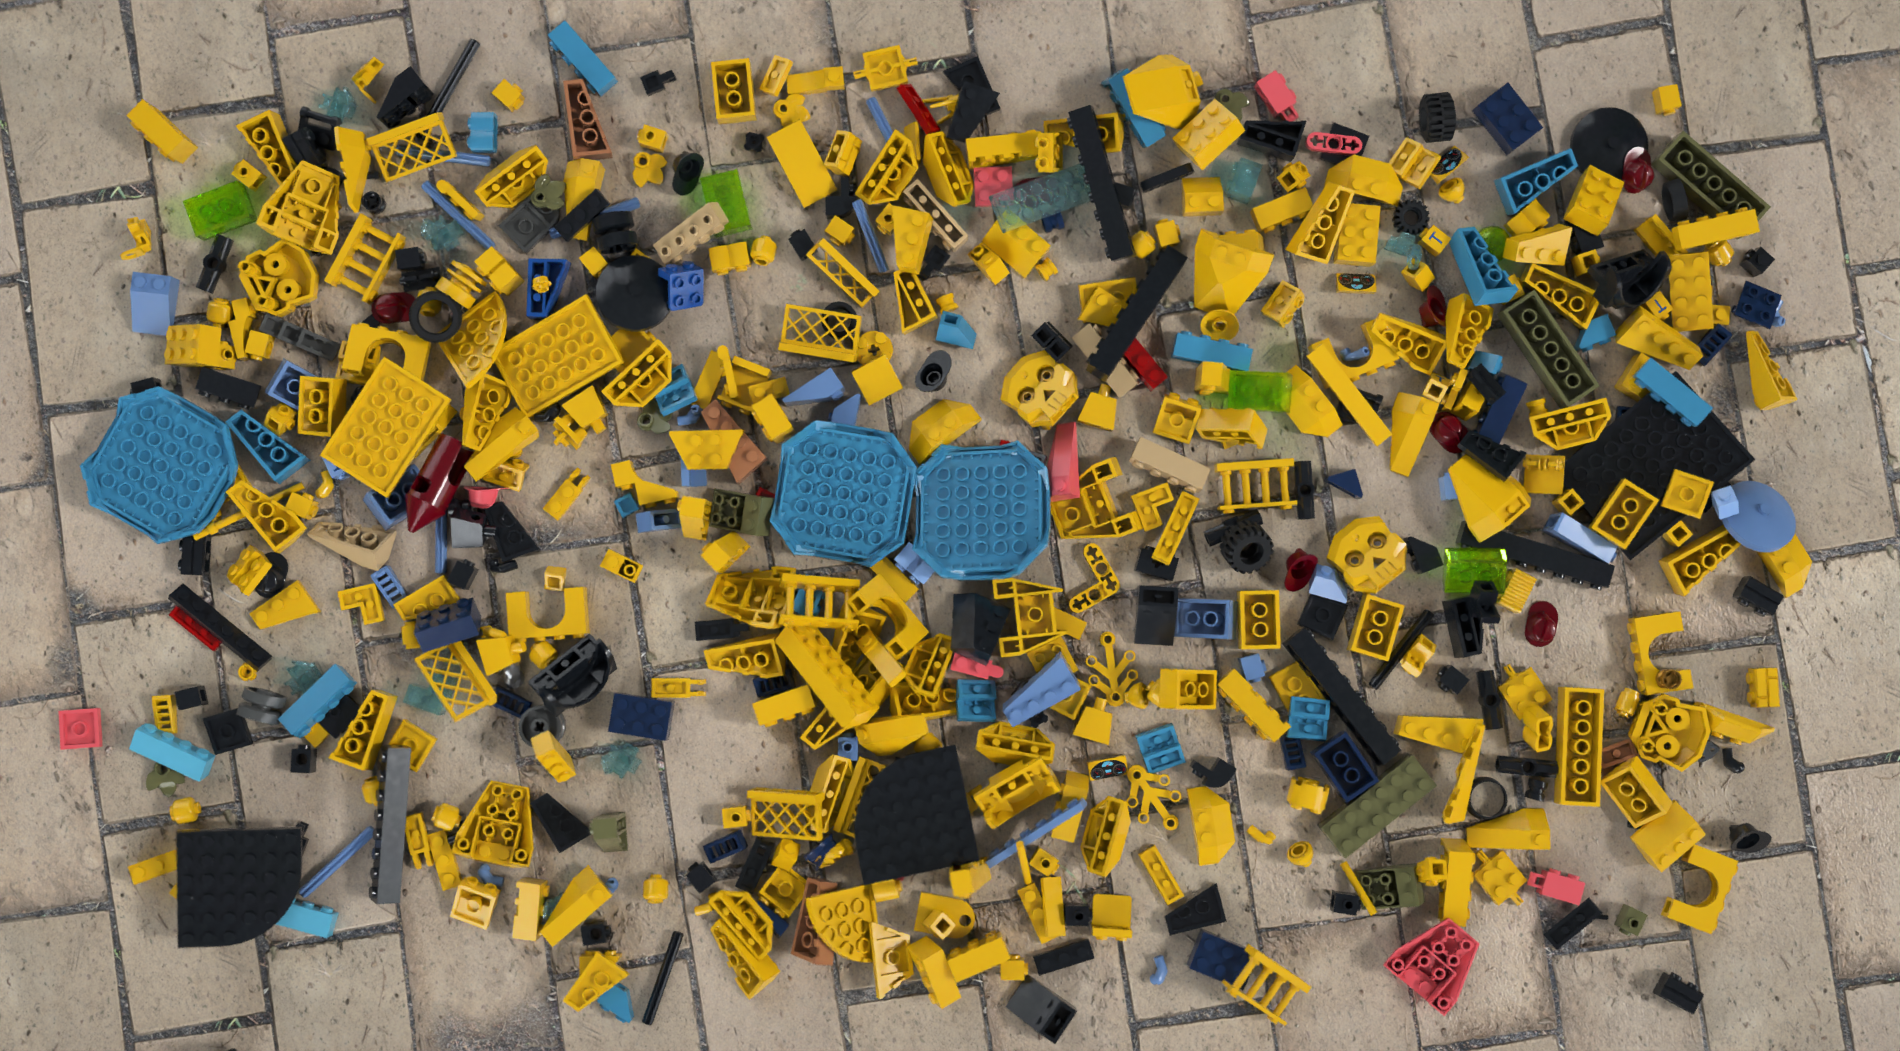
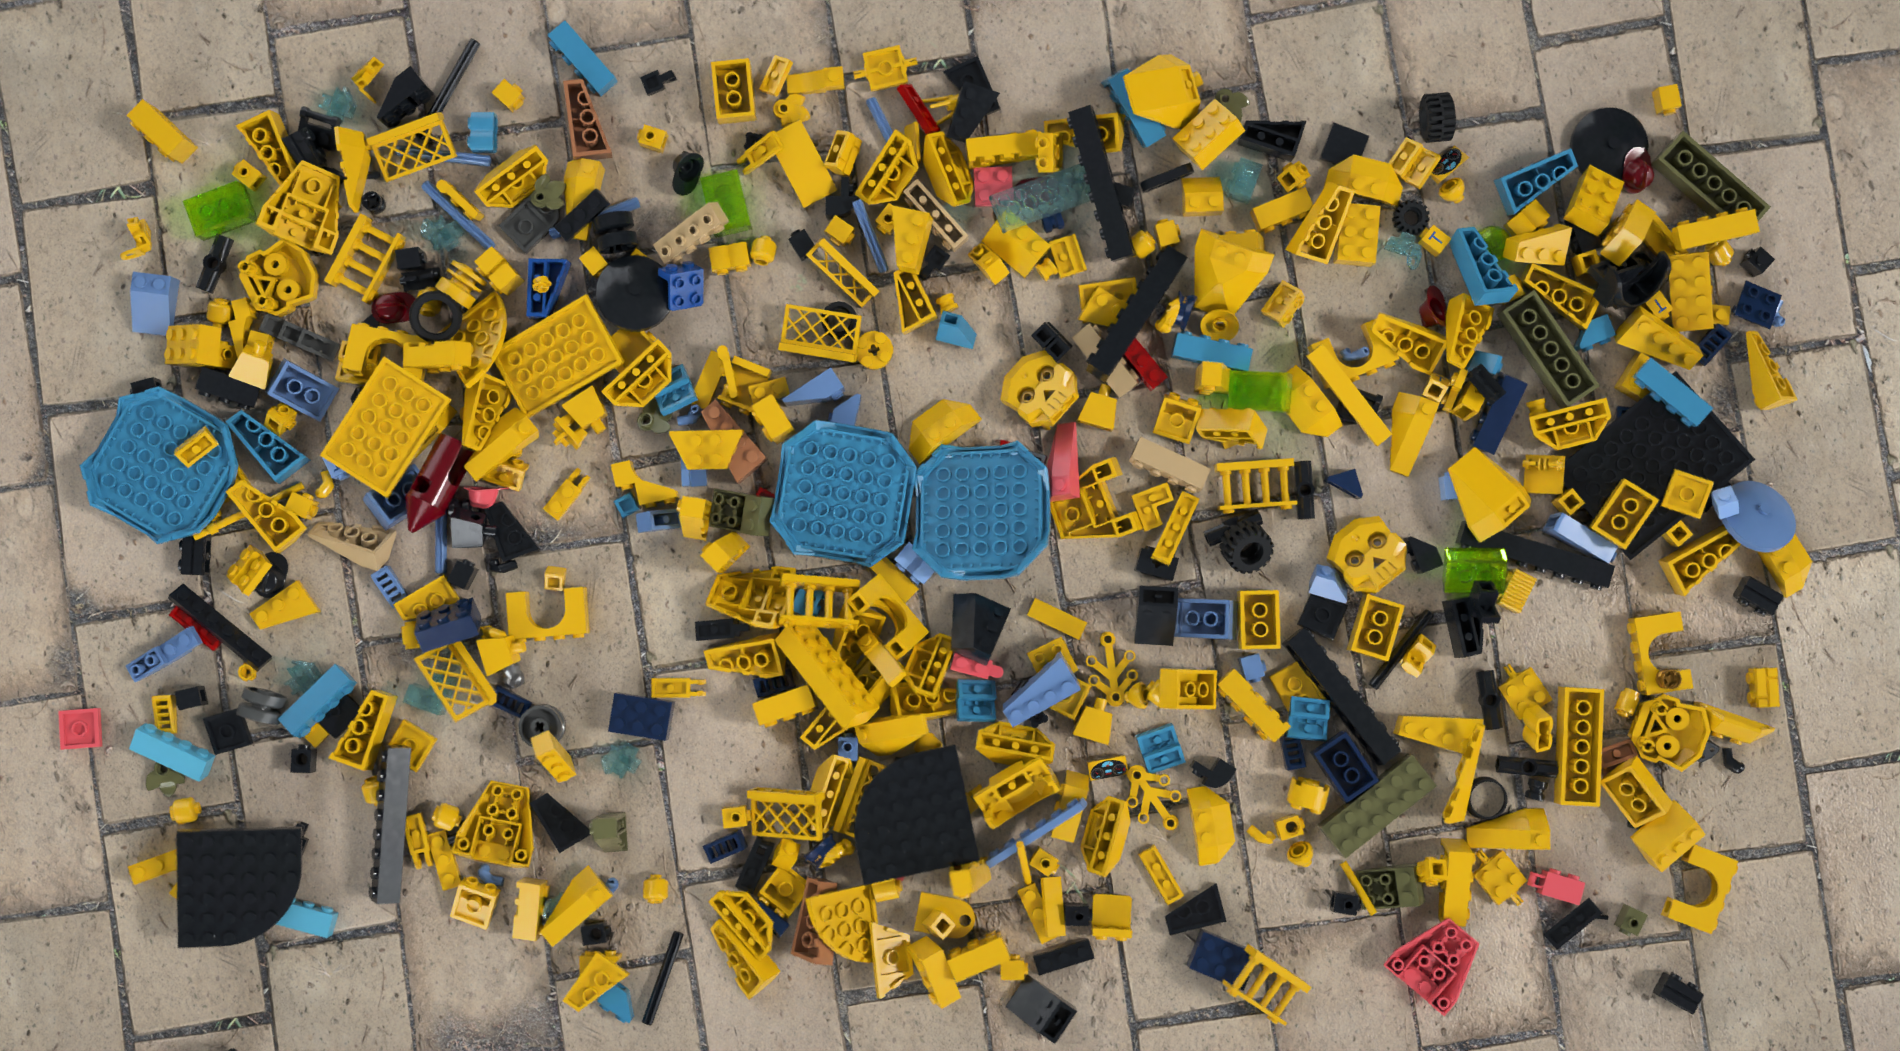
(164, 655): none -> medium blue slope
(196, 447): none -> yellow slope
(254, 365): none -> yellow torso
(321, 405): yellow slope -> none
(336, 862): medium blue axle -> none
(365, 597): yellow plate -> none
(437, 357): none -> yellow wedge
(542, 654): yellow head -> none
(549, 415): black arm -> none
(573, 677): black piece -> none
(621, 565): yellow slope -> none
(650, 171): yellow plate -> none
(700, 876): black brick -> none
(704, 908): yellow arm -> none
(760, 152): none -> yellow hinge
(877, 379): yellow tile -> none
(934, 372): black piece -> none
(1033, 615): yellow wedge -> none
(1067, 256): none -> yellow plate
(1100, 586): yellow beam -> none
(1161, 972): medium blue arm -> none
(1176, 313): none -> piece
(1277, 96): coral brick -> none
(1280, 826): none -> yellow brick
(1300, 569): dark red piece -> none
(1320, 137): coral beam -> none
(1355, 283): slope -> none
(1418, 278): yellow brick -> none
(1448, 431): dark red piece -> none
(1451, 679): black brick -> none
(1495, 457): black wing -> none
(1507, 118): dark blue brick -> none
(1541, 624): dark red piece -> none
(1627, 232): none -> yellow brick
(1675, 200): black tyre -> none
(1748, 838): black piece -> none

